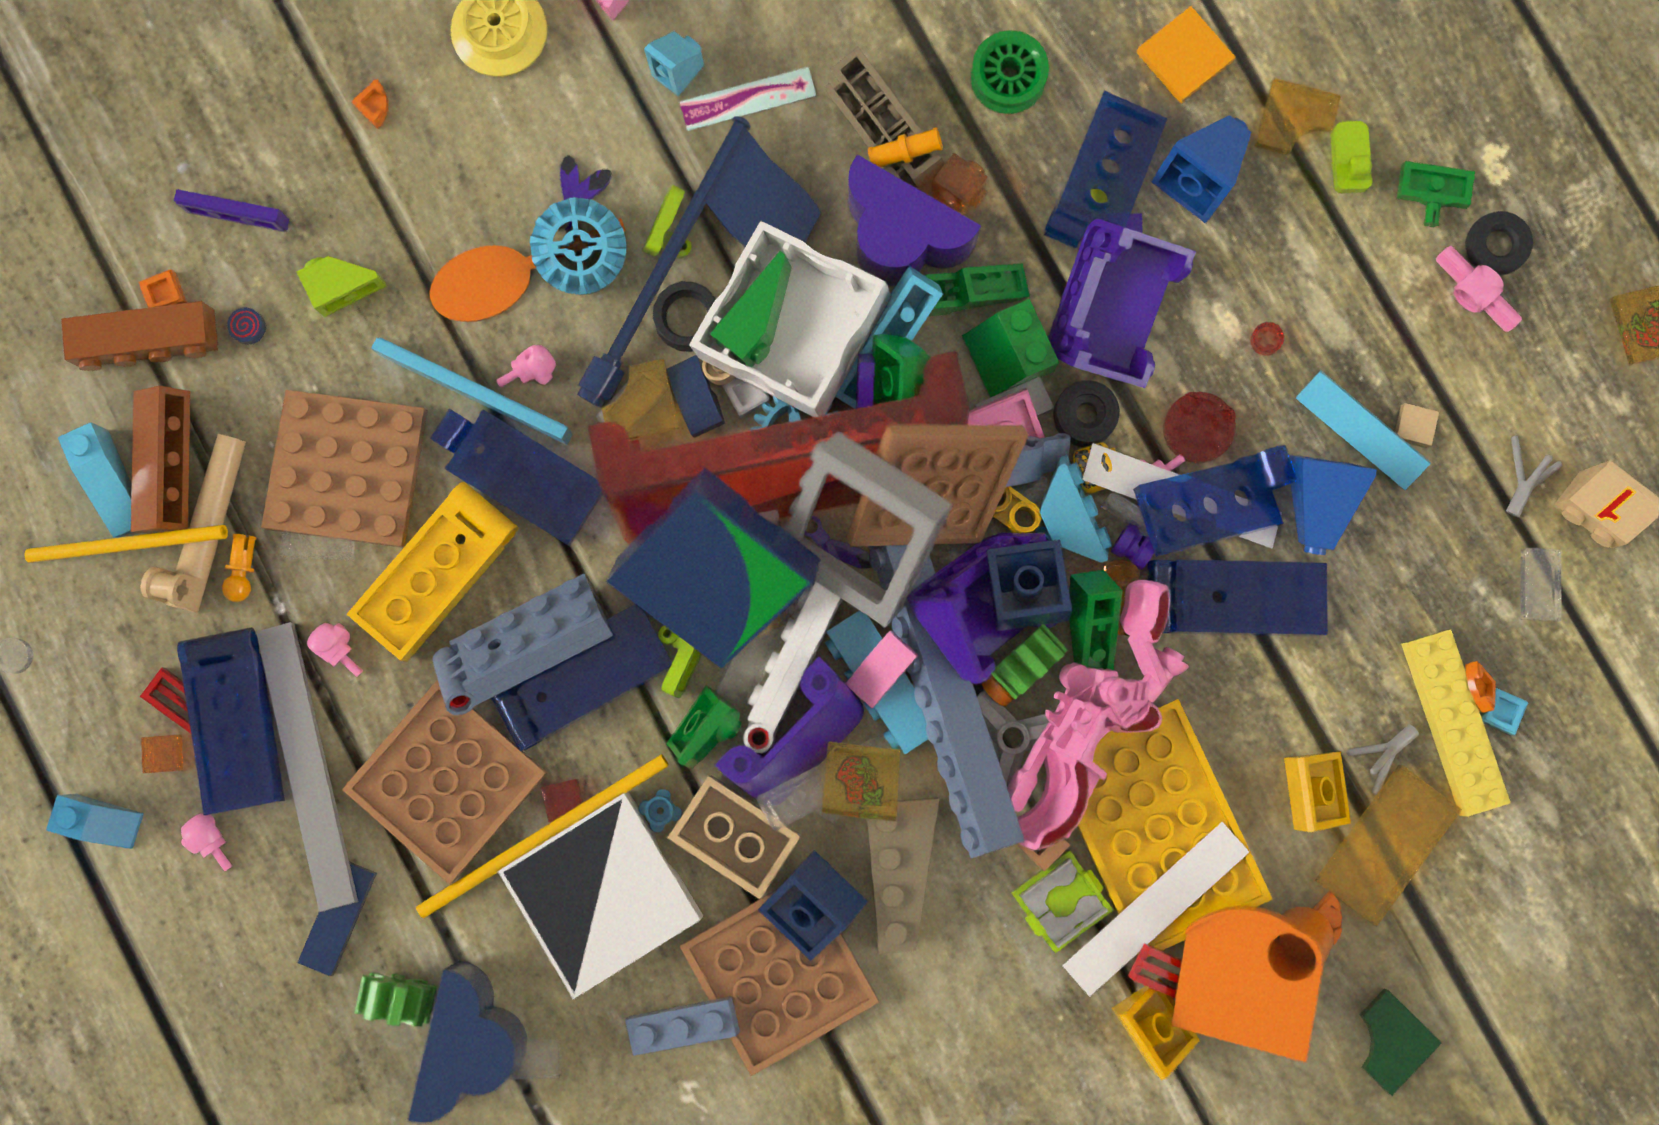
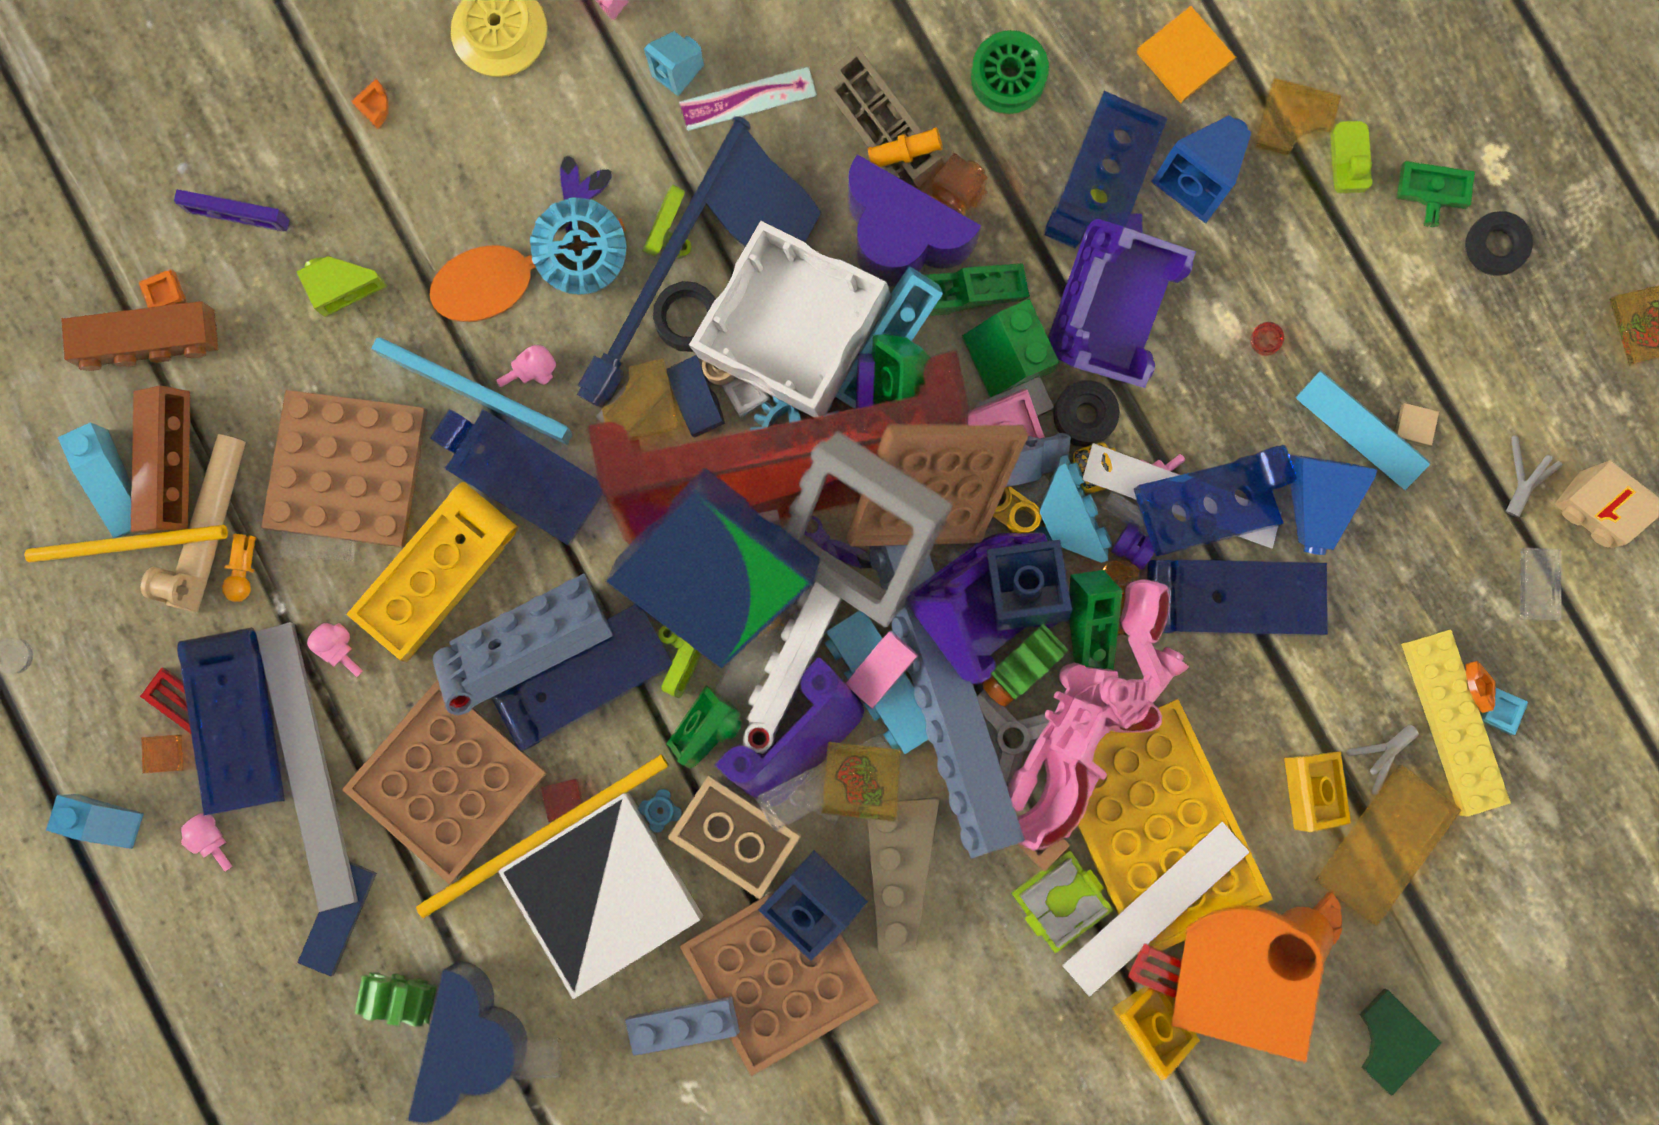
(246, 326): dark blue tile -> none
(753, 319): green slope -> none
(1199, 427): clear red tile -> none
(1478, 288): bright pink axle -> none

